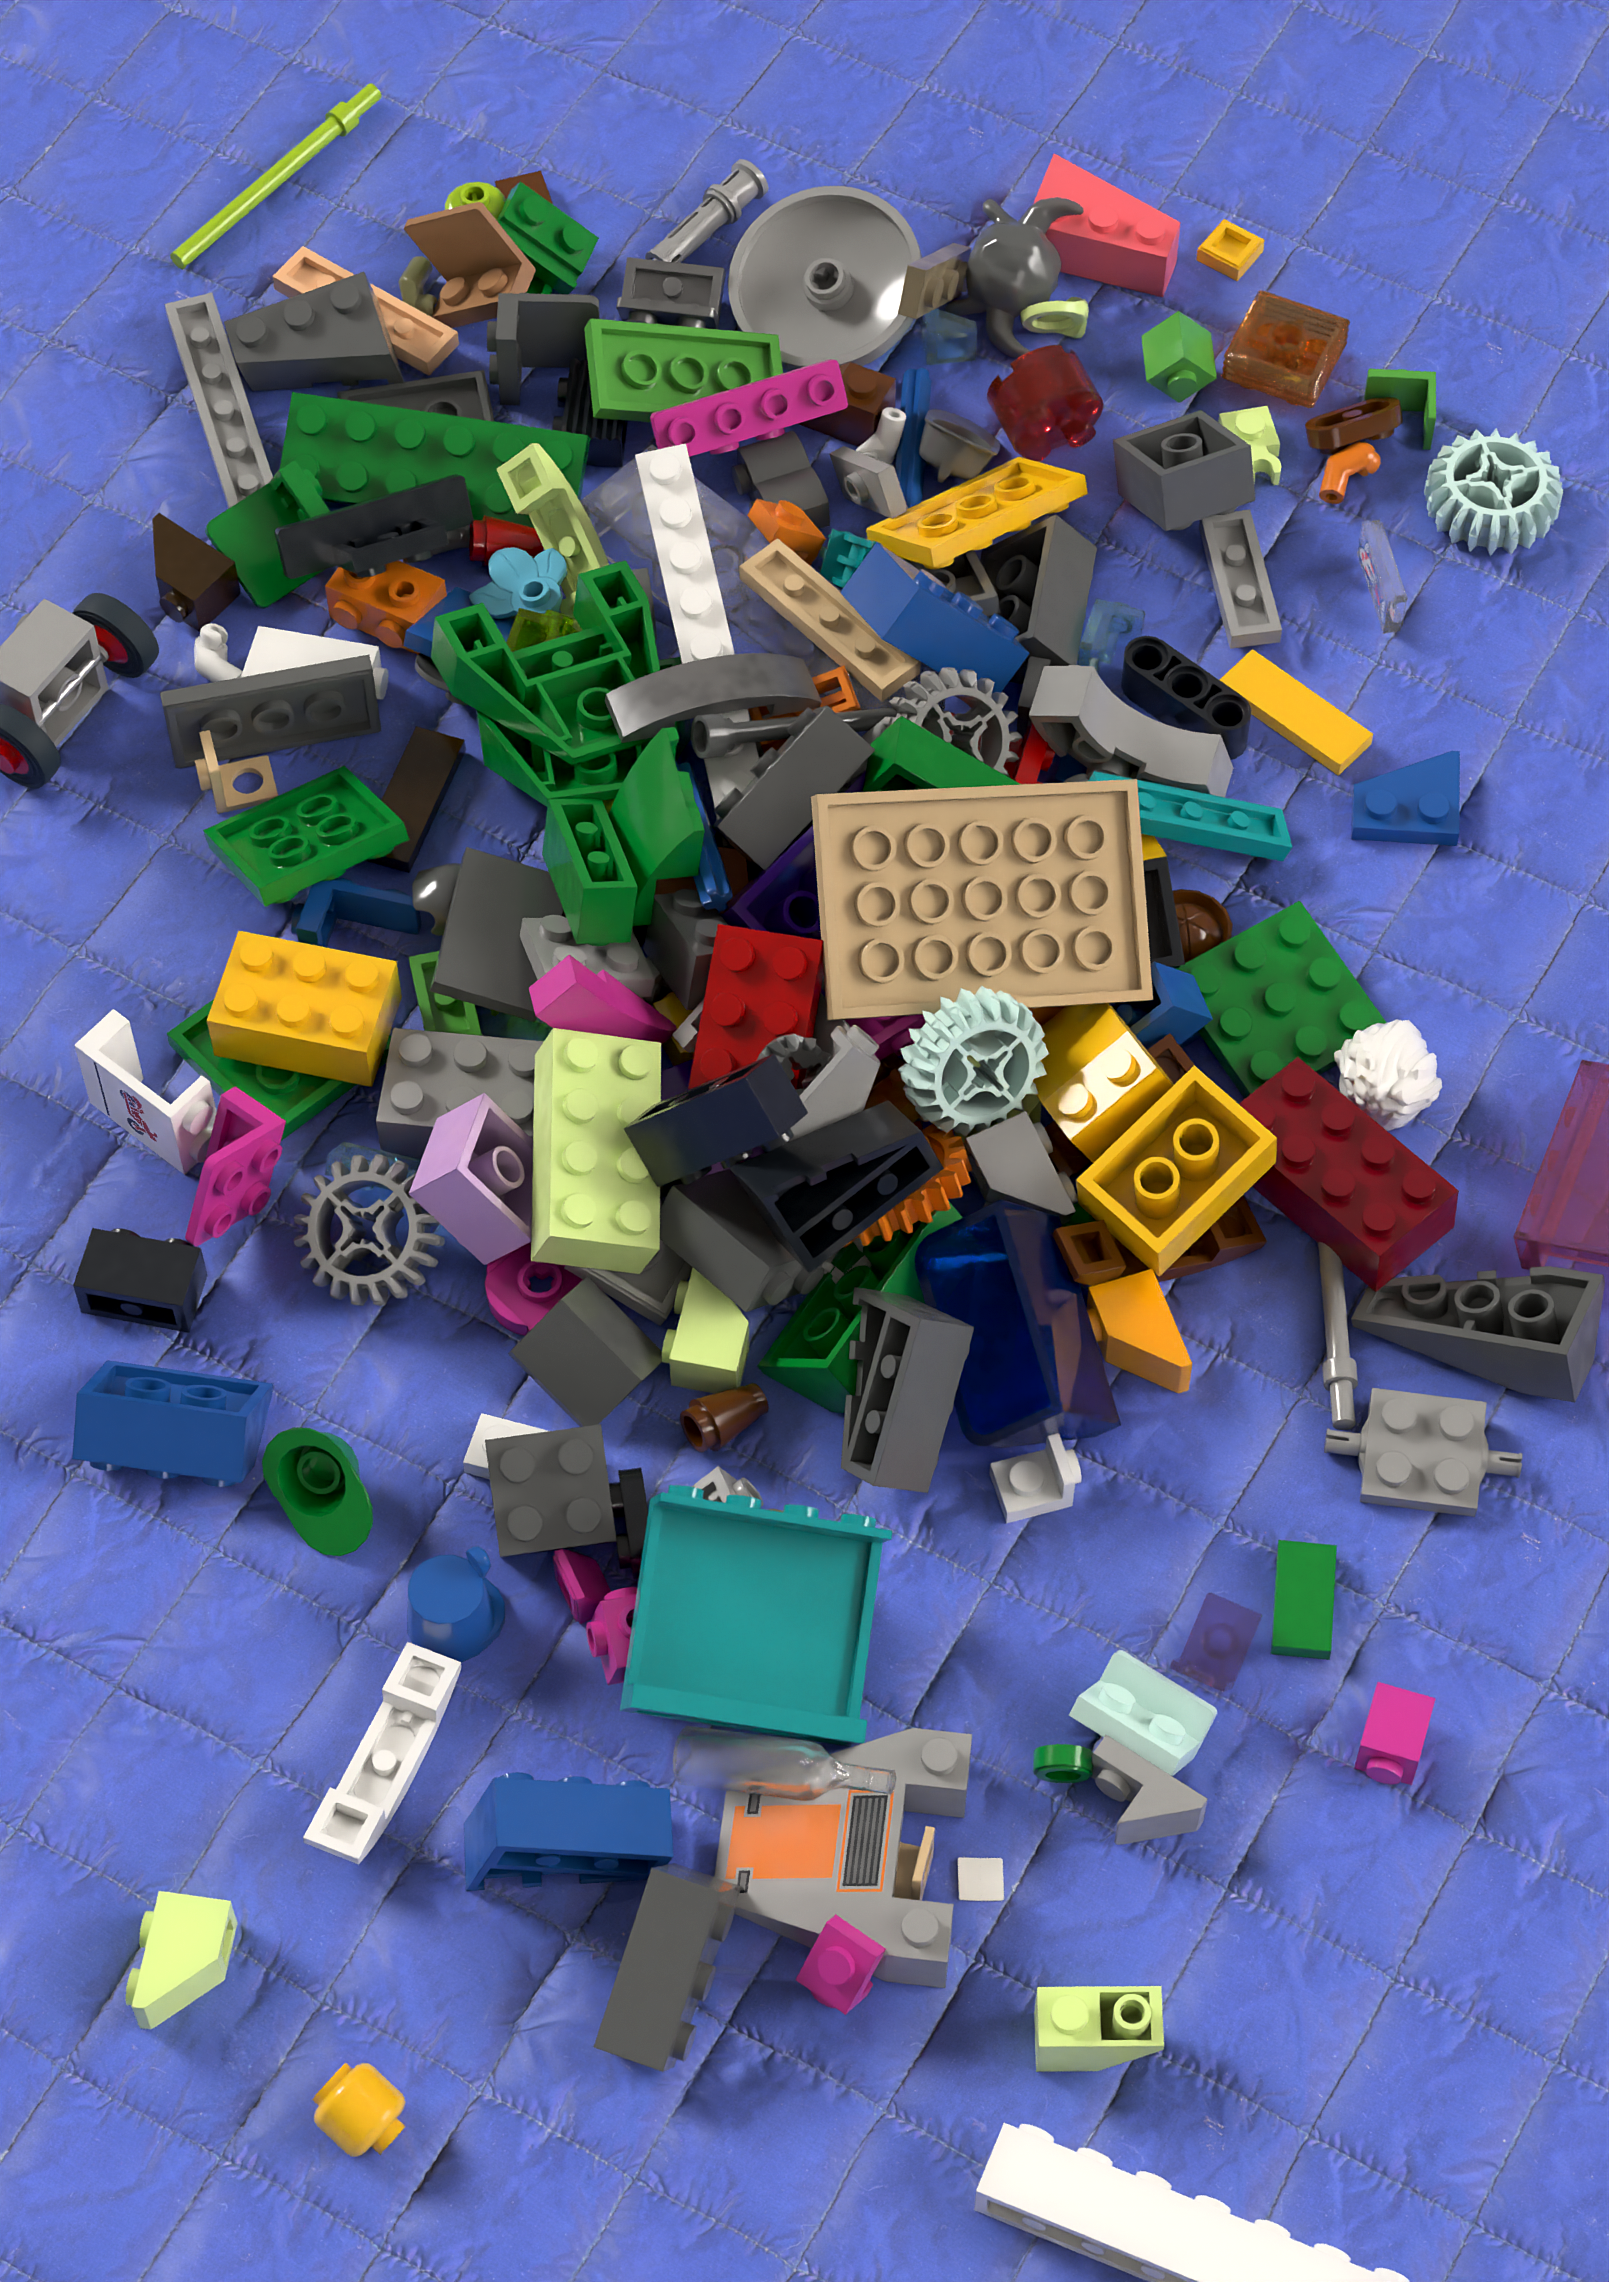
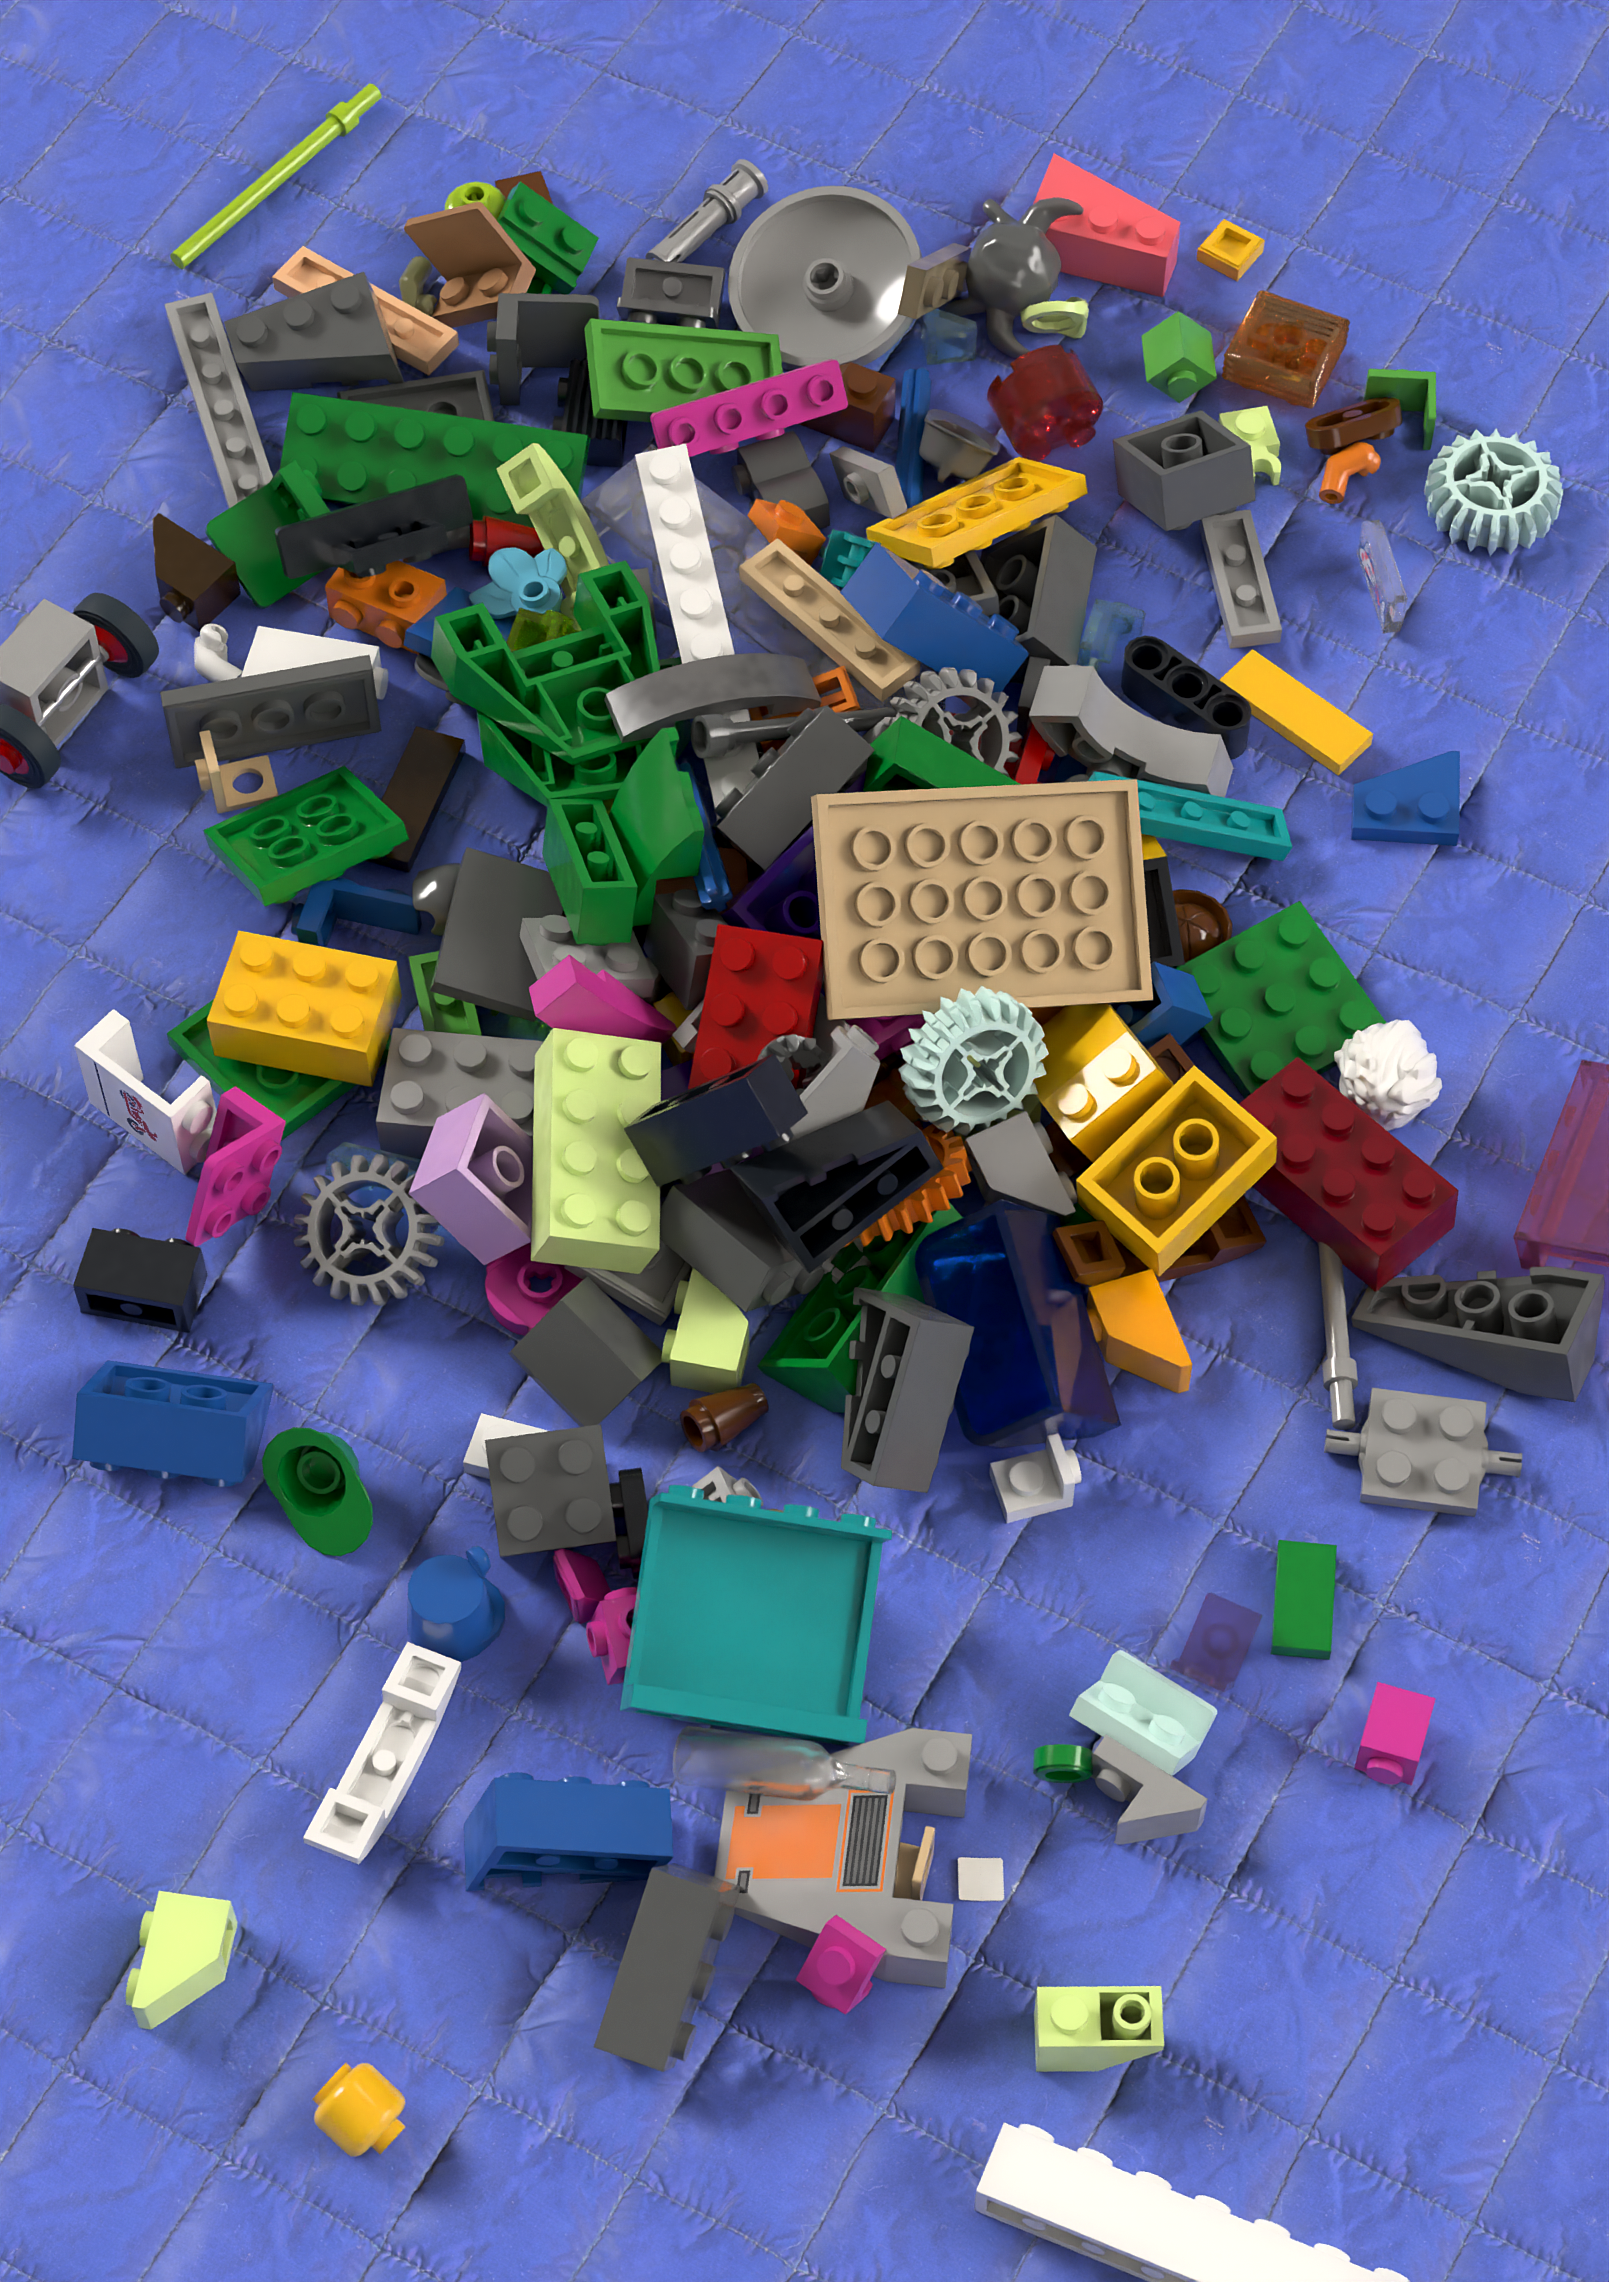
(885, 440): white arm -> none

